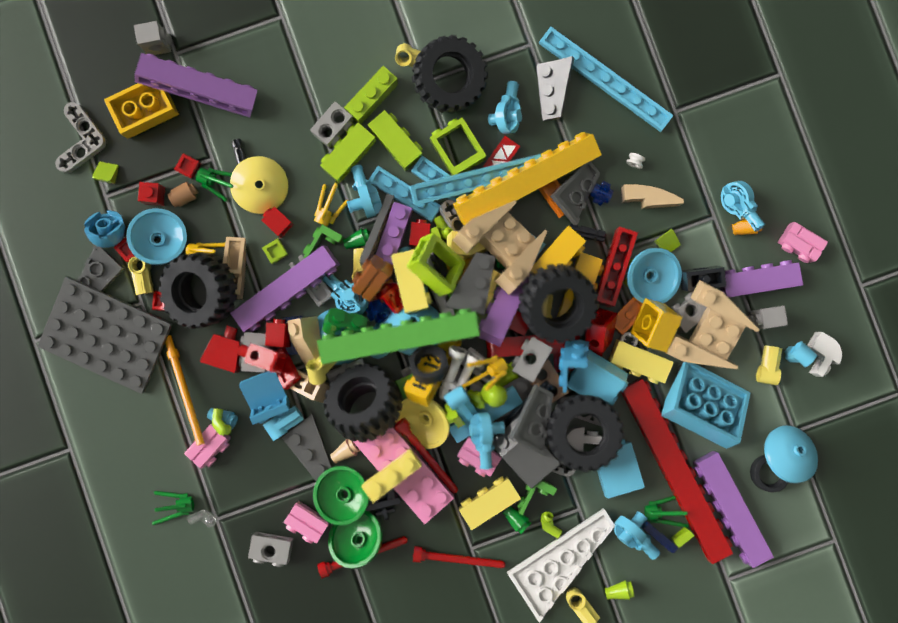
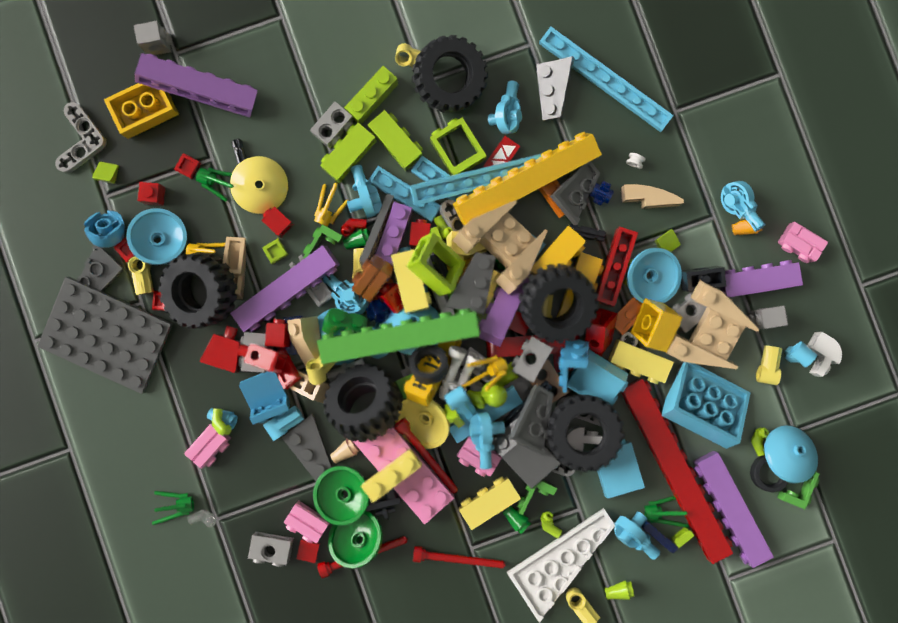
(173, 355): light orange bar -> none
(182, 194): medium nougat brick -> none
(308, 551): none -> red tile
(351, 225): none -> red arm
(757, 440): none -> lime arm
(804, 498): none -> bright green bracket

